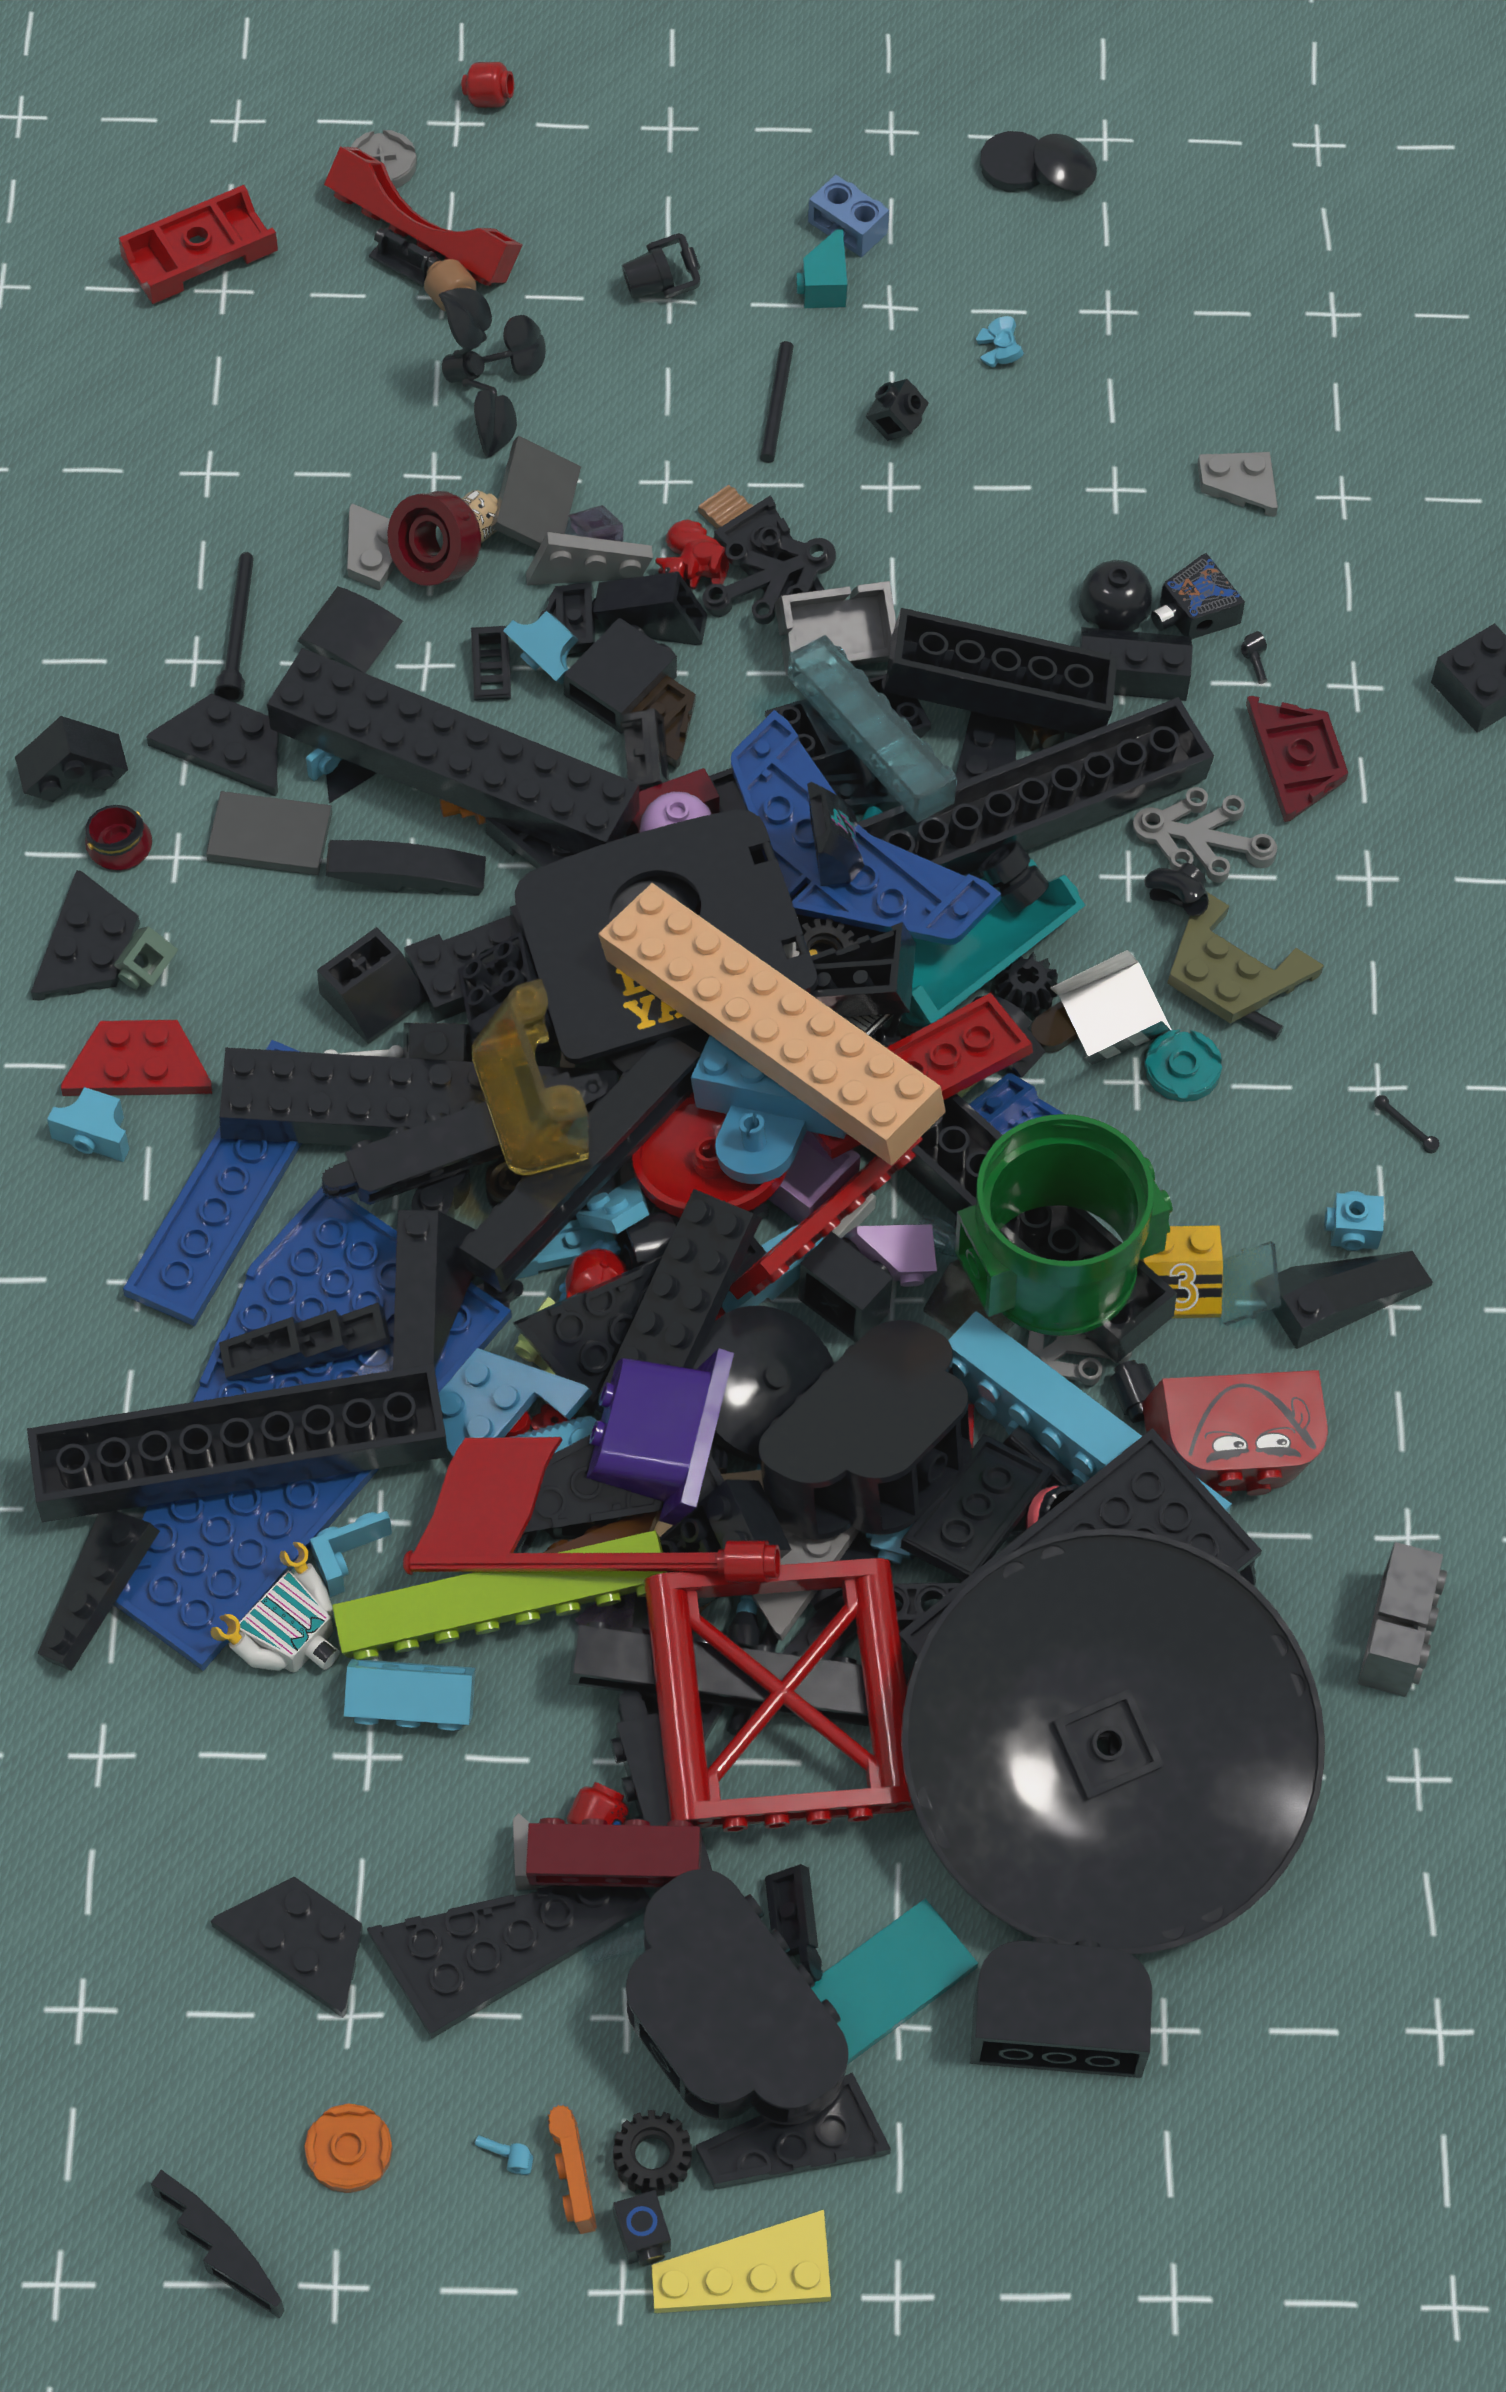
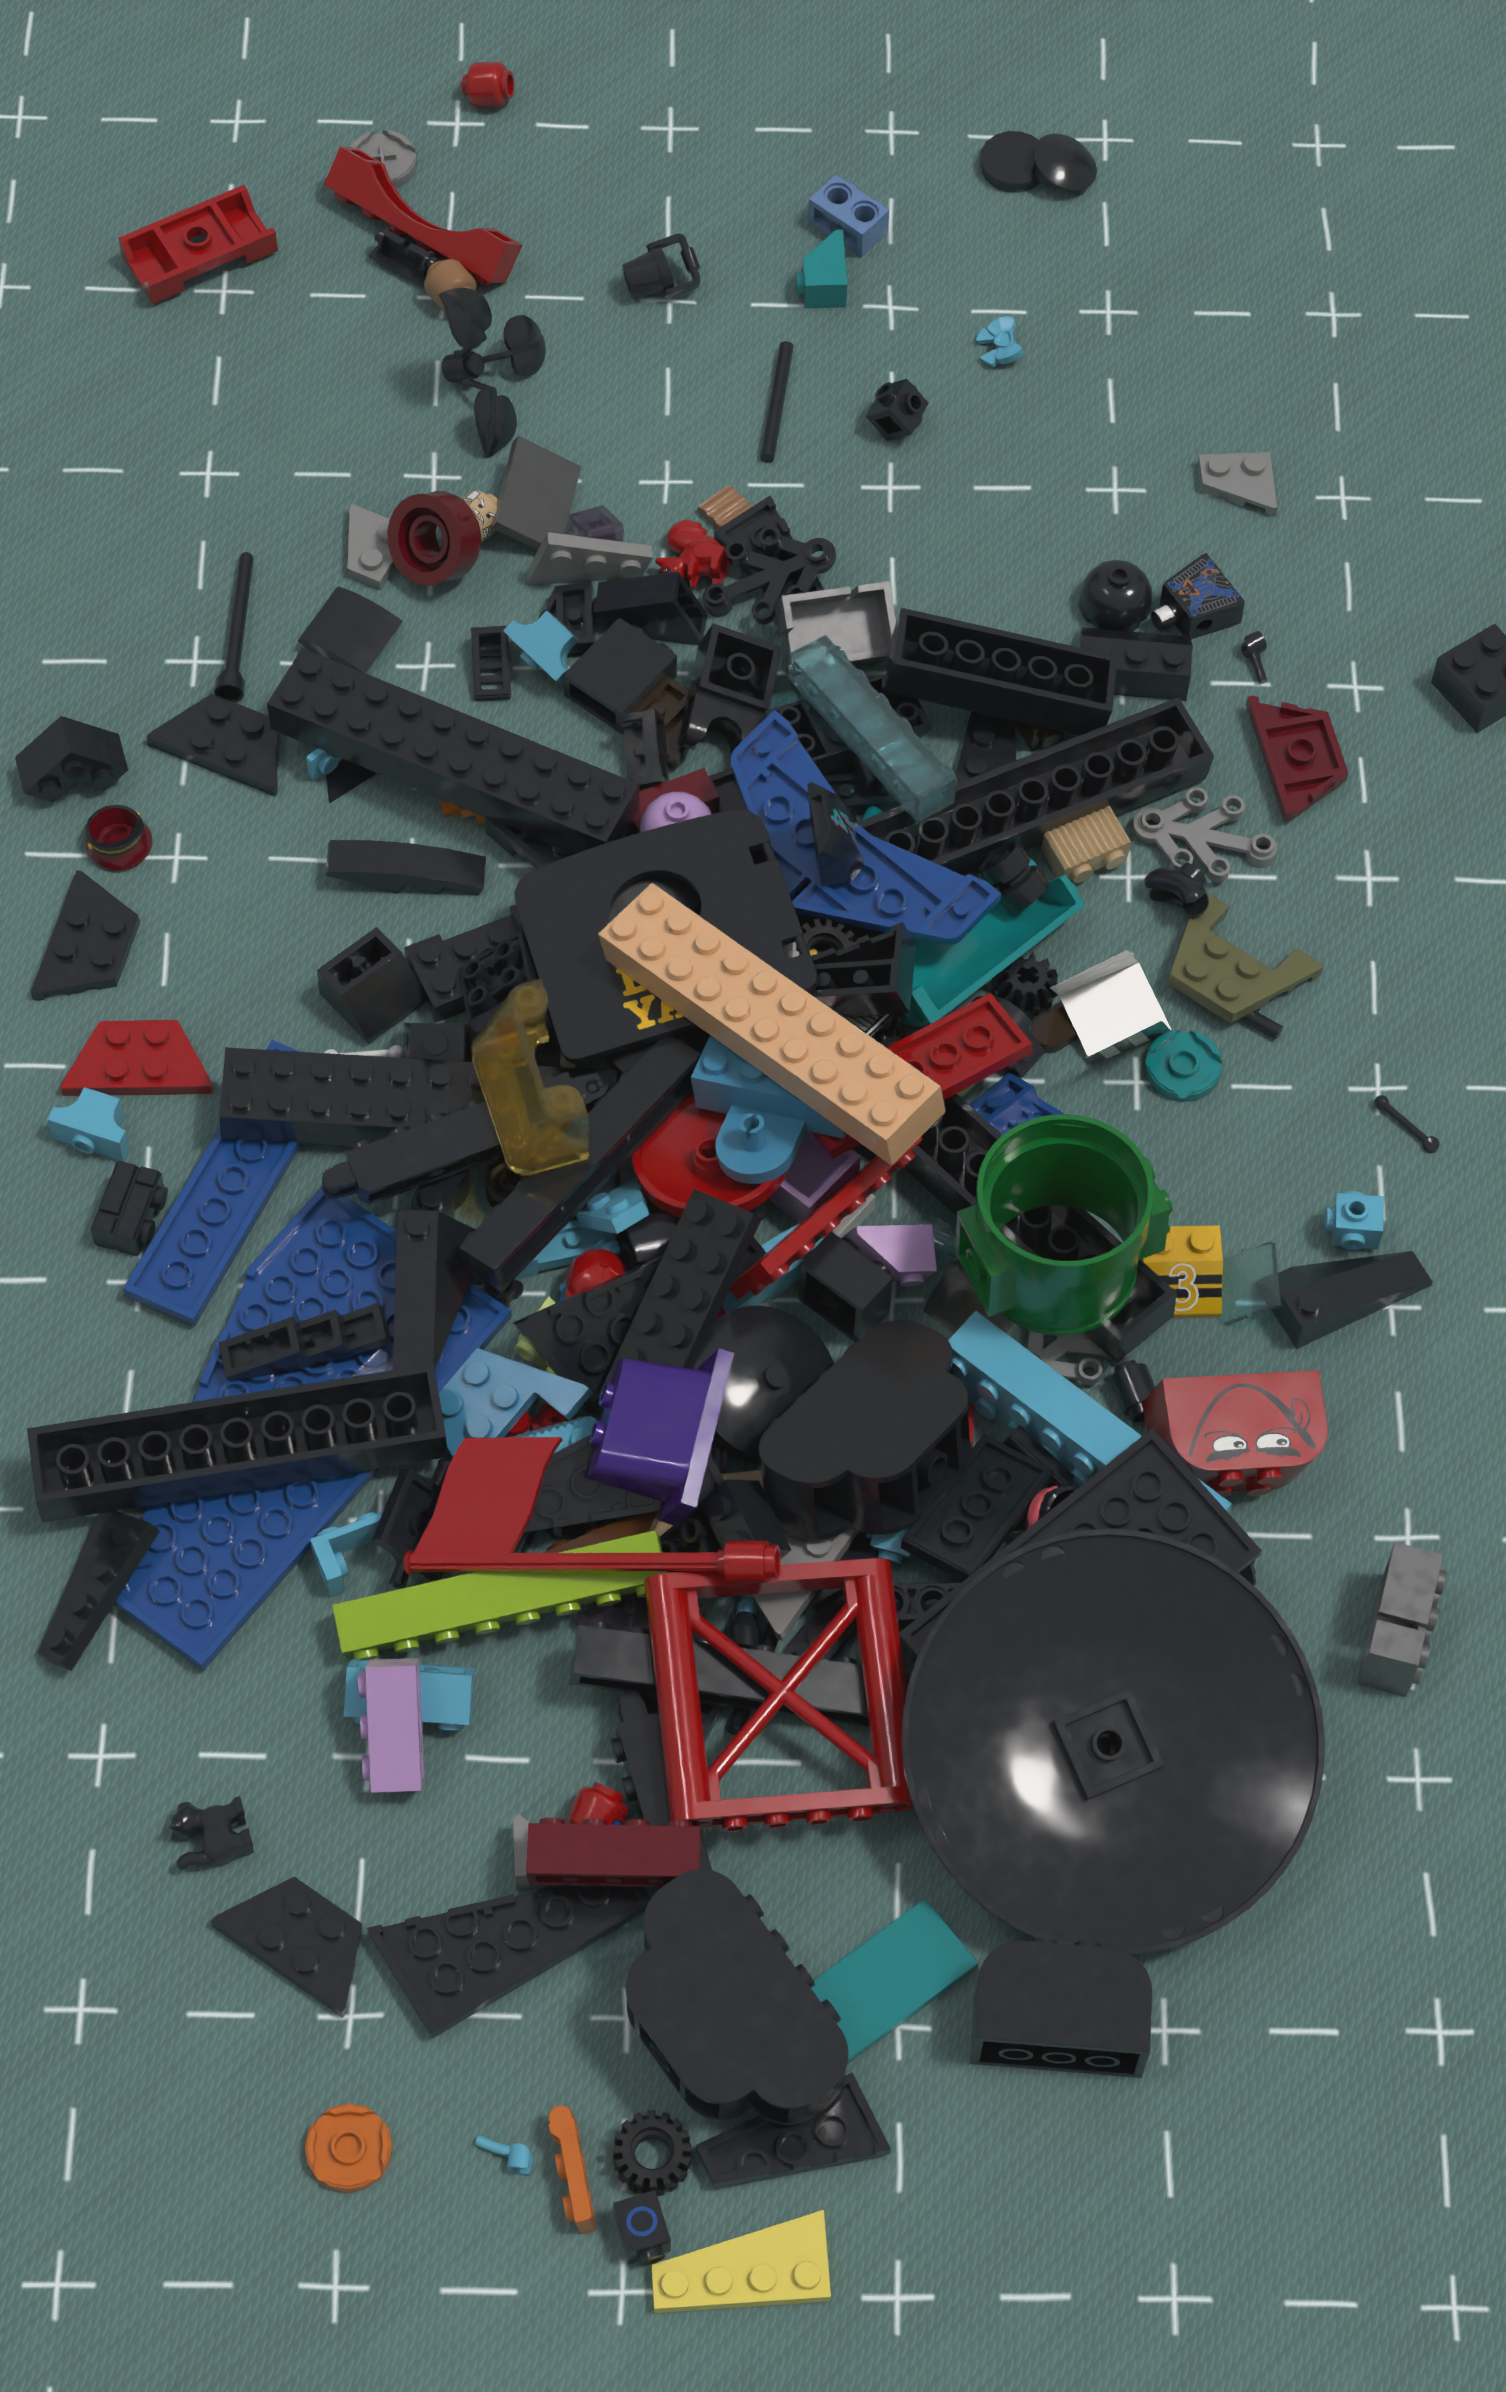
(129, 1208): none -> black brick
(156, 955): sand green brick -> none
(215, 1825): none -> black animal
(227, 2255): black slope -> none
(269, 833): dark grey tile -> none
(286, 1623): torso -> none
(392, 1725): none -> lavender brick
(407, 1517): none -> black plate
(728, 687): none -> black brick
(793, 1915): black hinge -> none
(1086, 845): none -> tan brick

